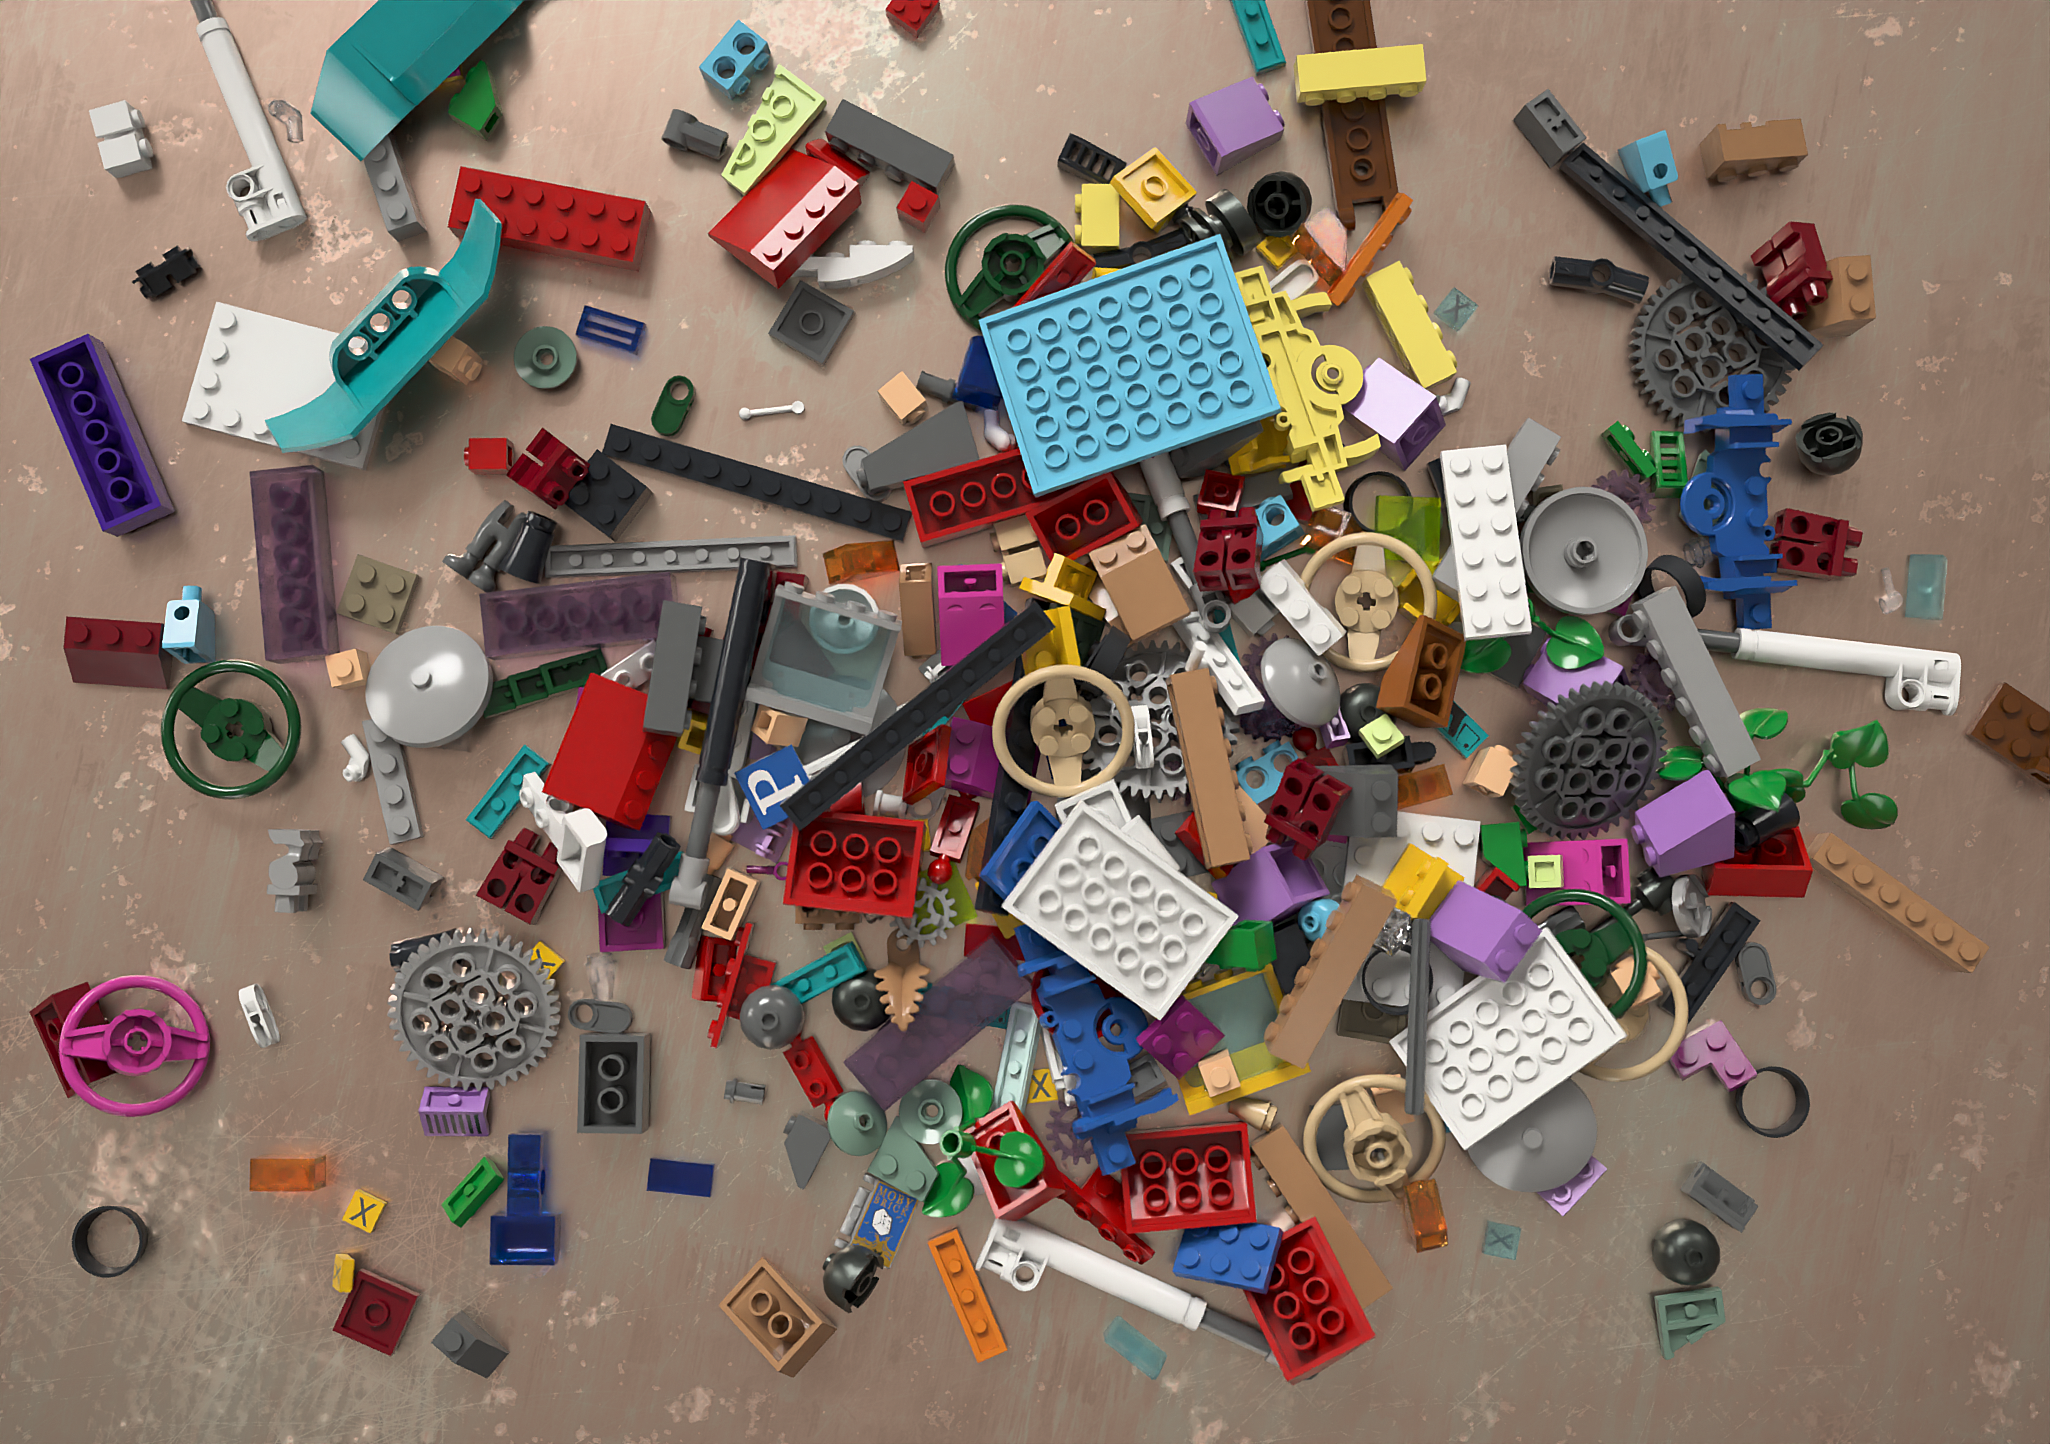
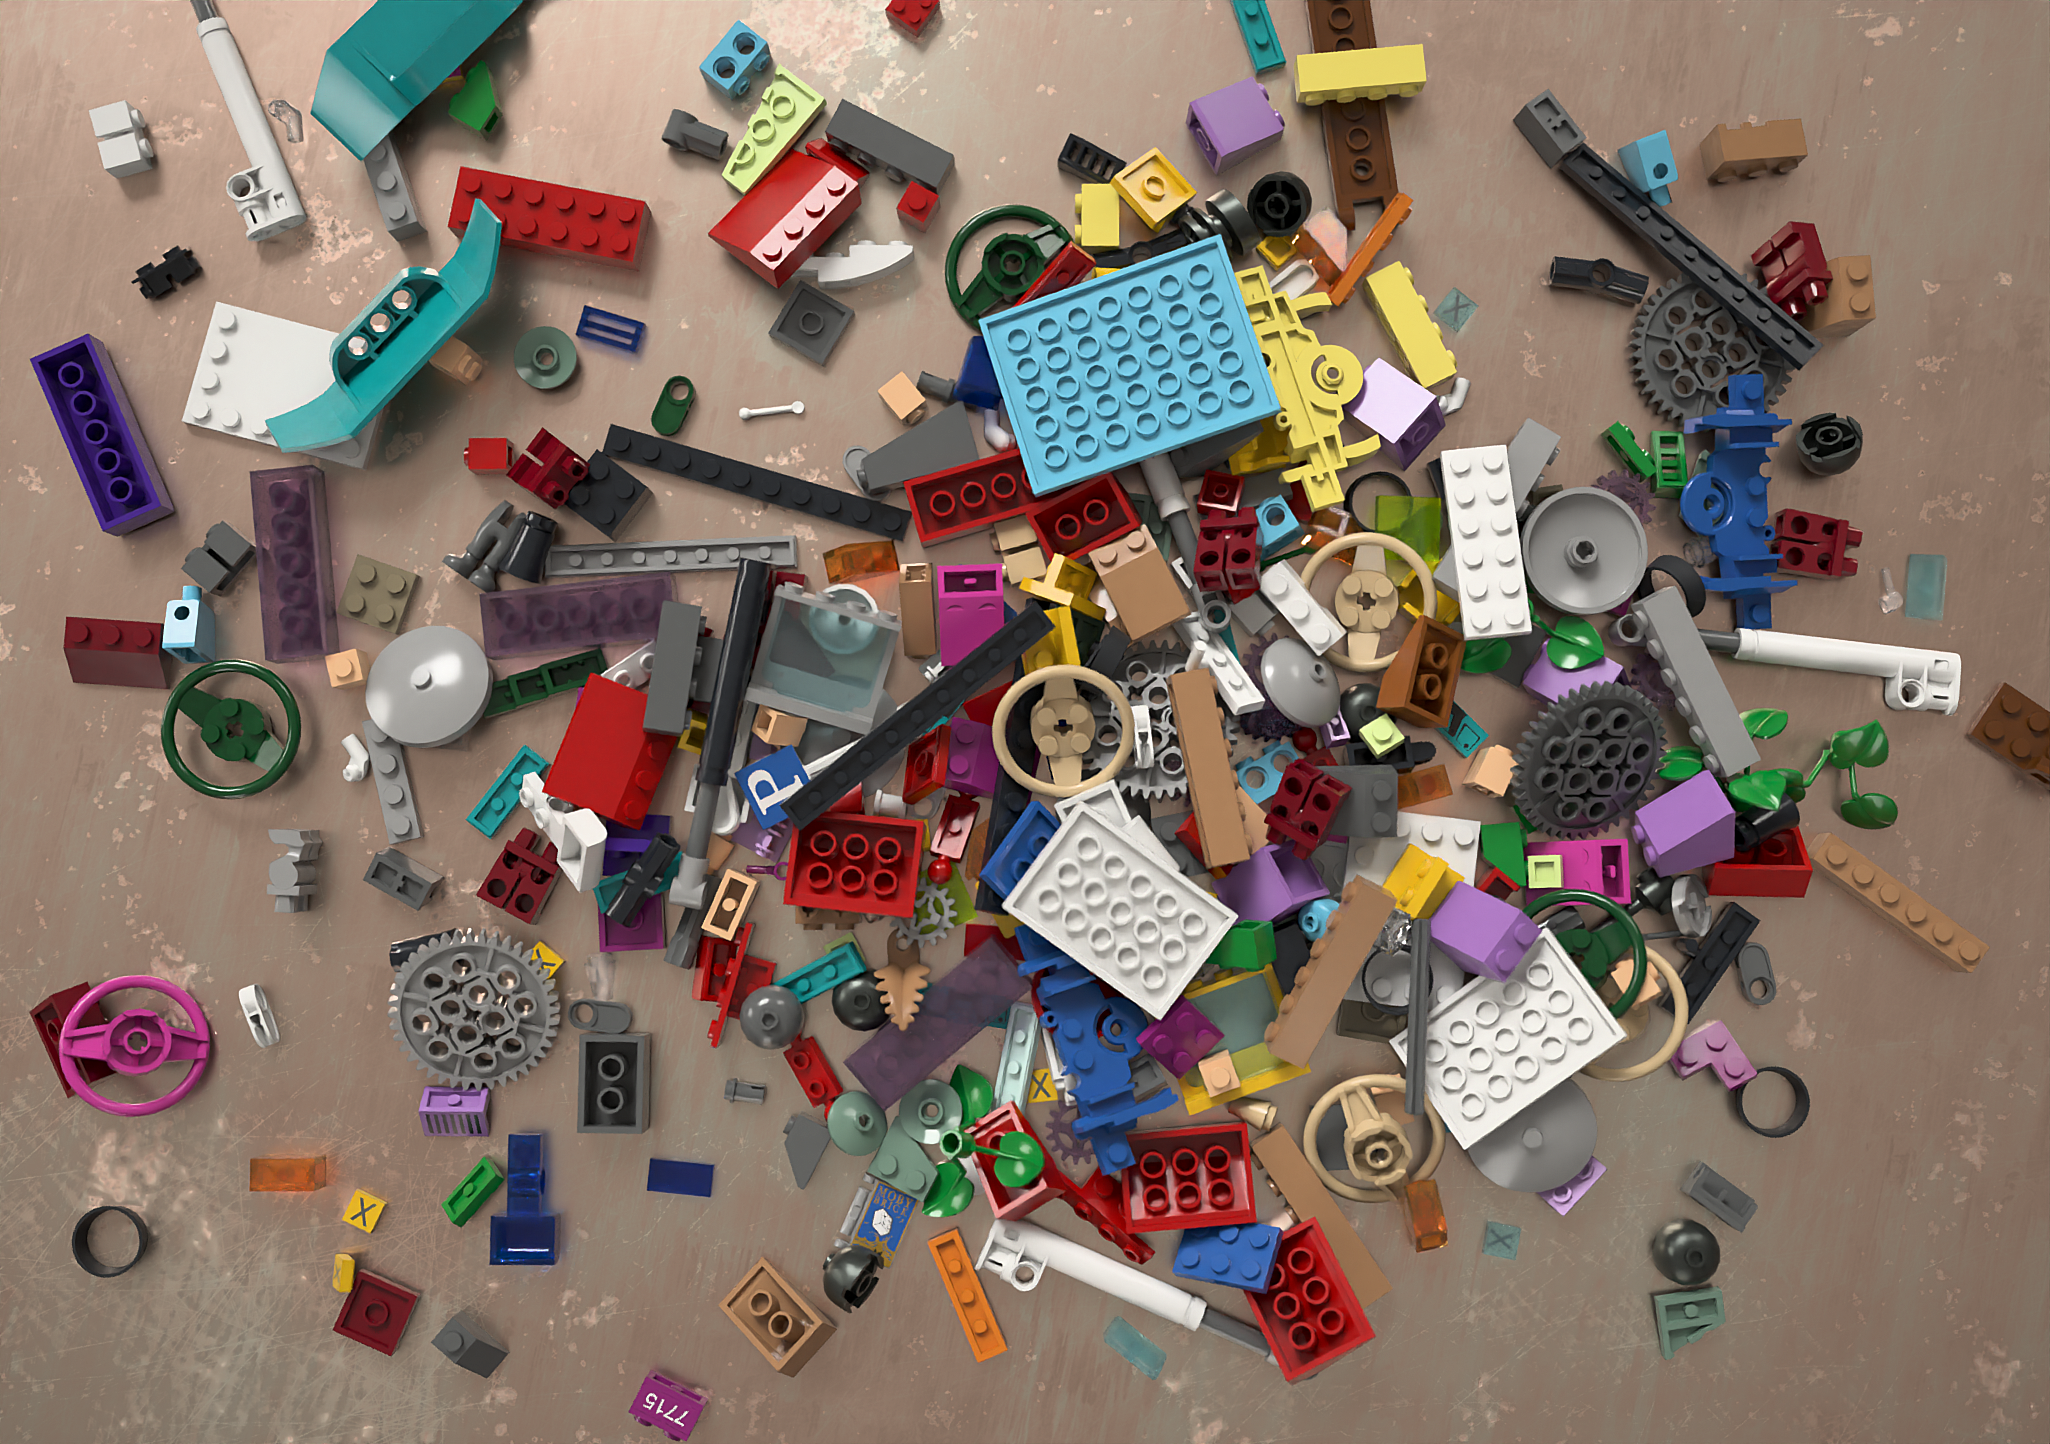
(220, 559): none -> dark grey piece
(667, 1406): none -> magenta brick

